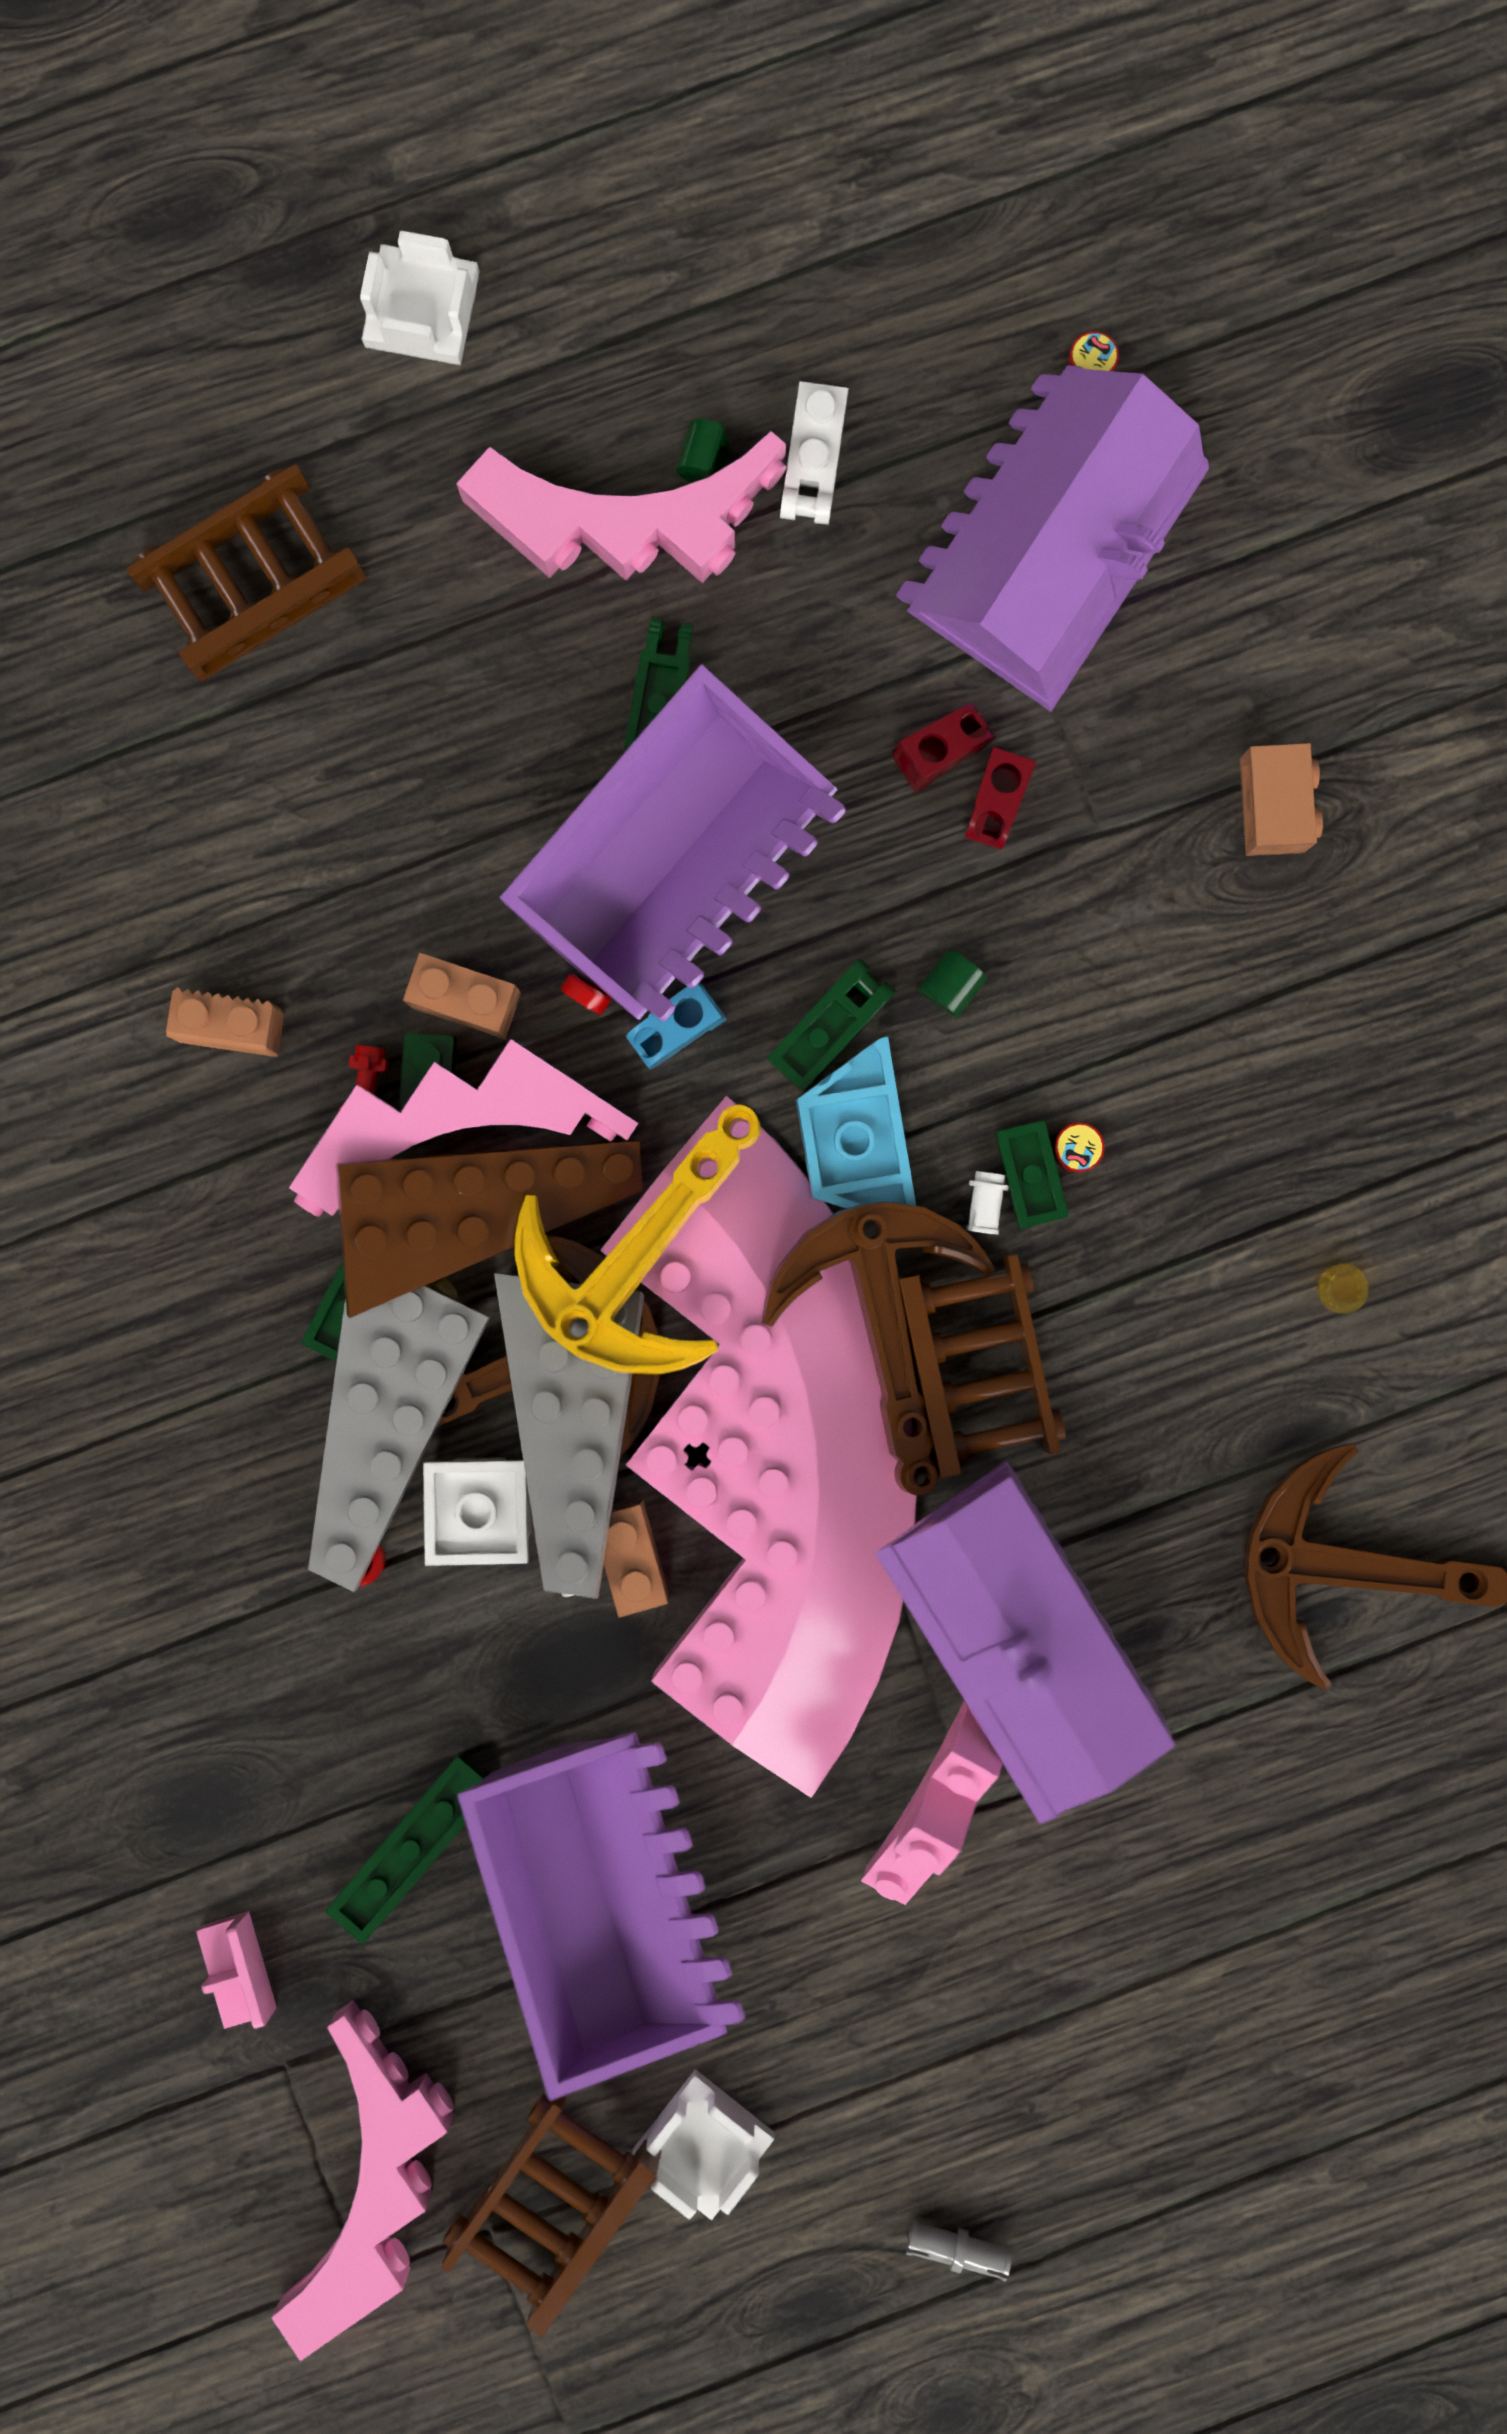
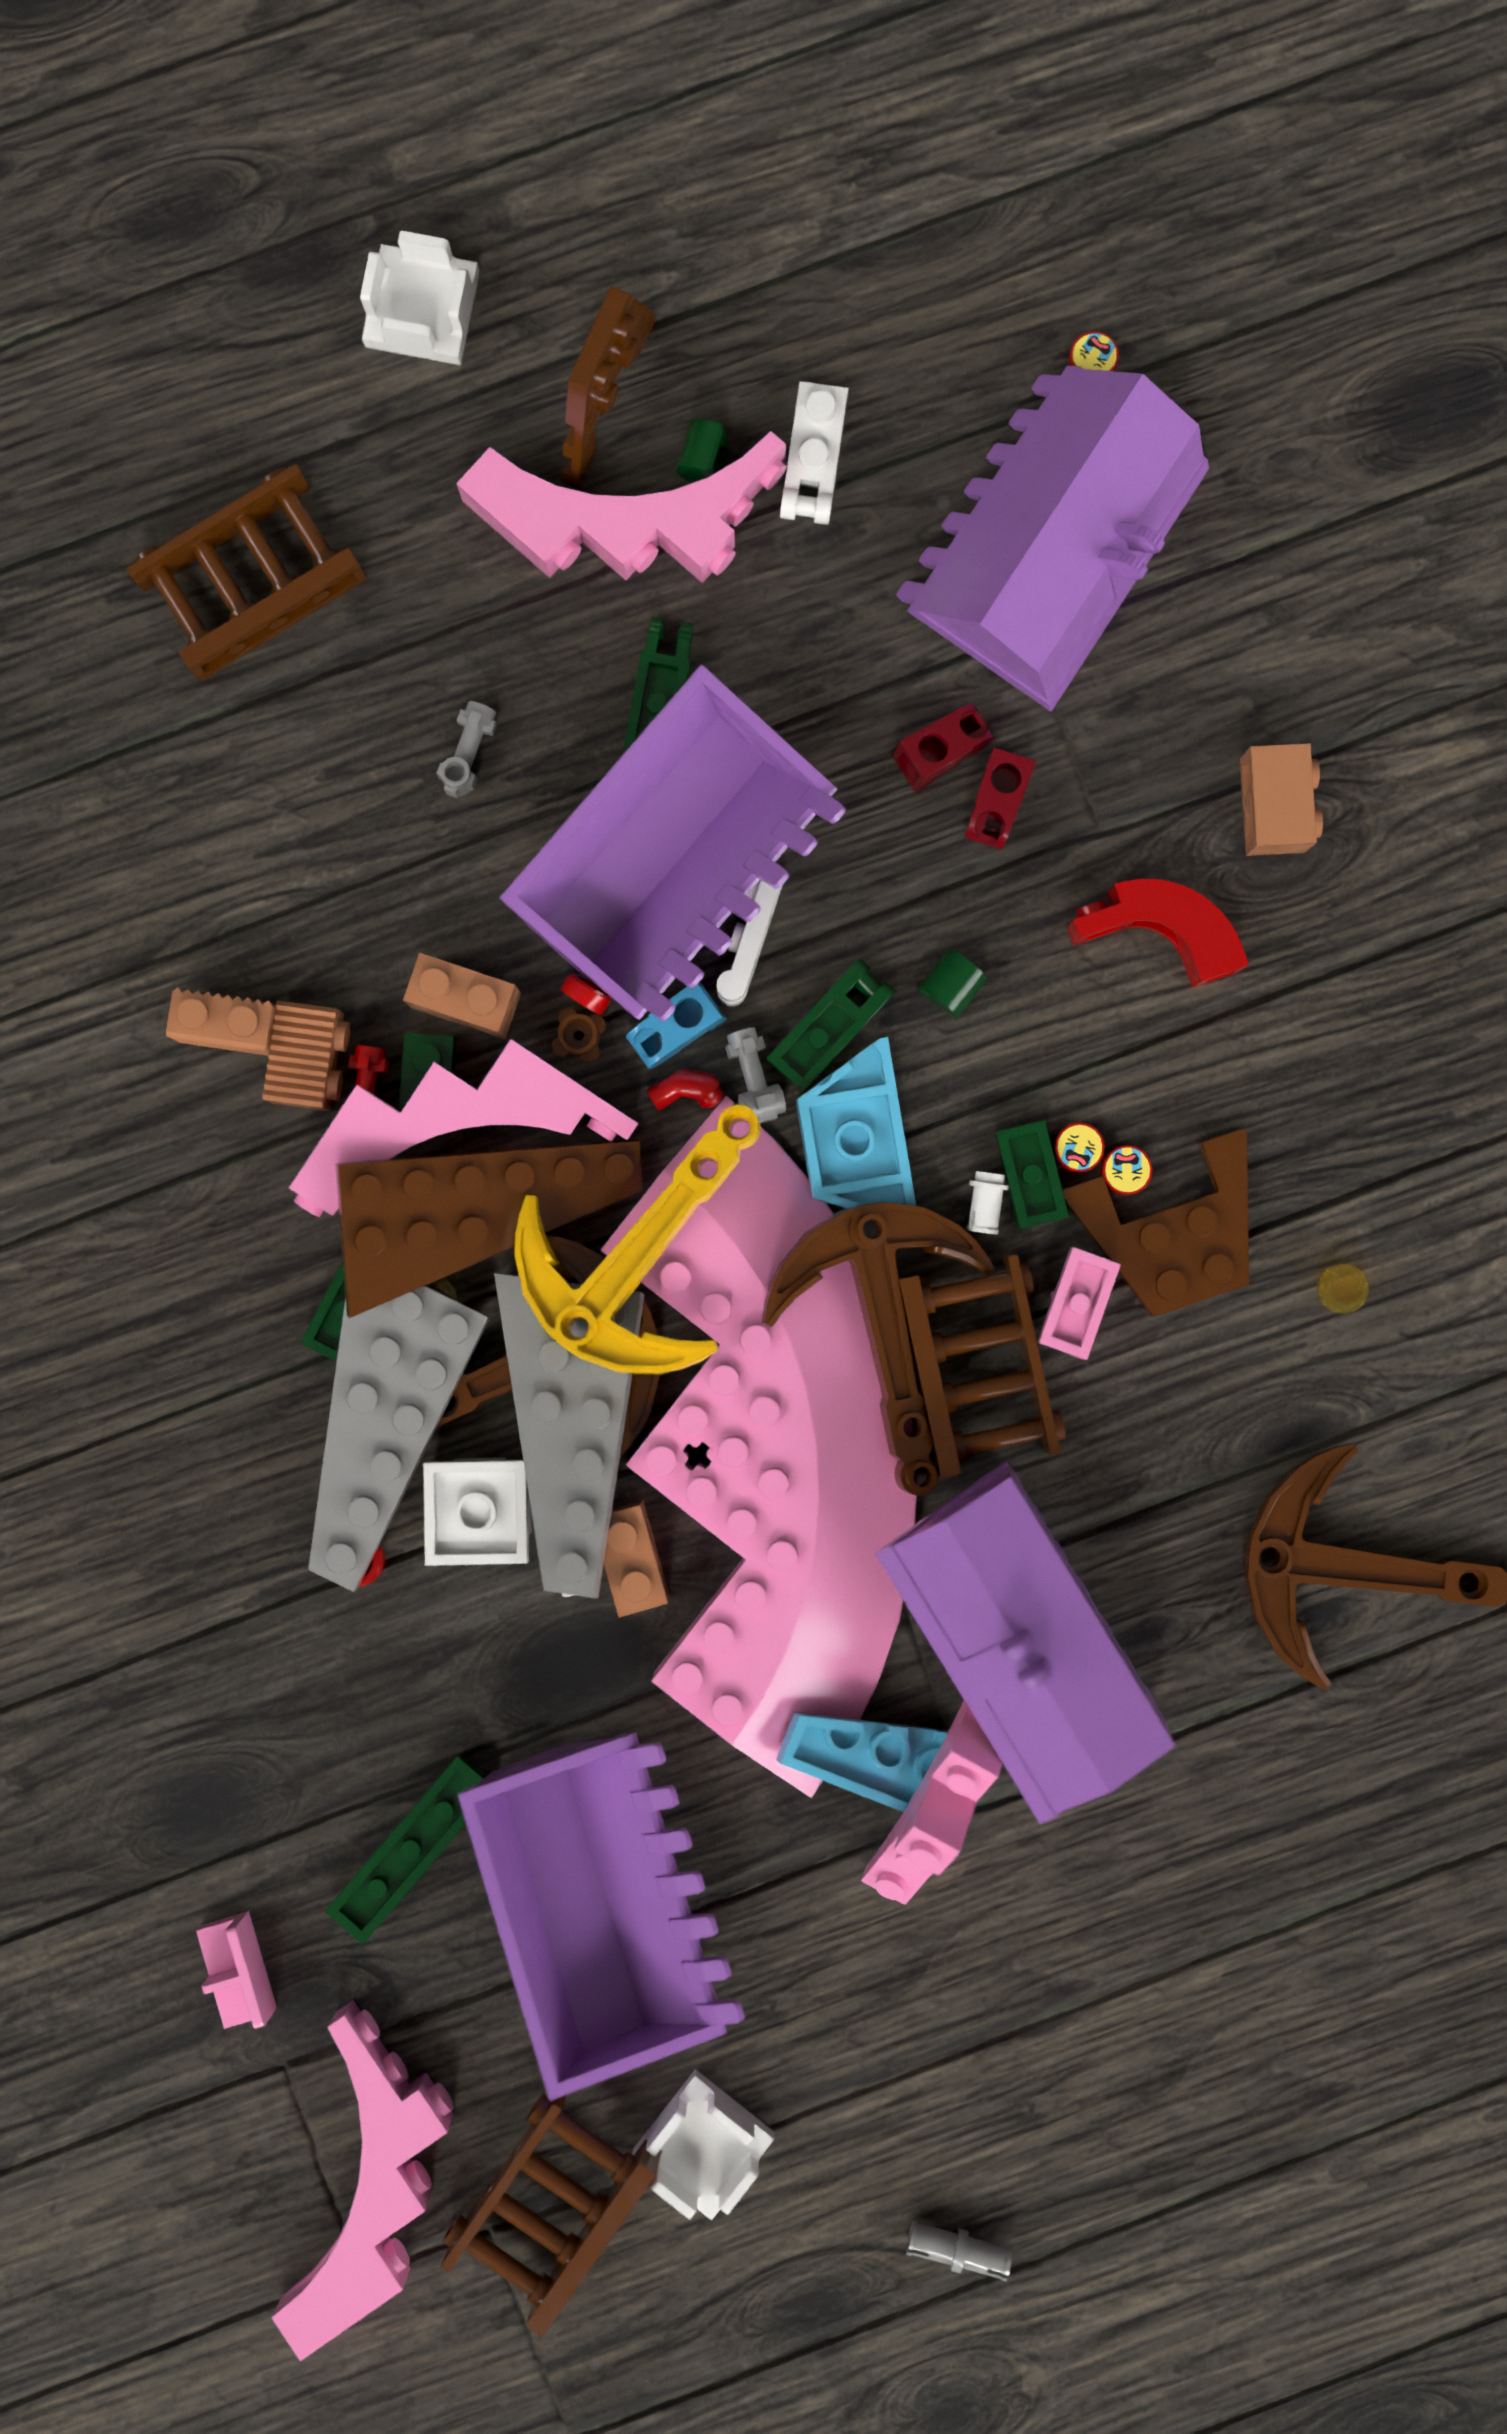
(305, 1056): none -> nougat brick
(456, 771): none -> light grey bar
(572, 1022): none -> reddish brown plate
(611, 344): none -> reddish brown wing
(689, 1084): none -> red arm
(747, 944): none -> white plate
(760, 1098): none -> light grey bar
(862, 1755): none -> medium azure wing
(1078, 1303): none -> bright pink panel
(1126, 1170): none -> tile
(1178, 913): none -> red arch
(1183, 1250): none -> reddish brown wing

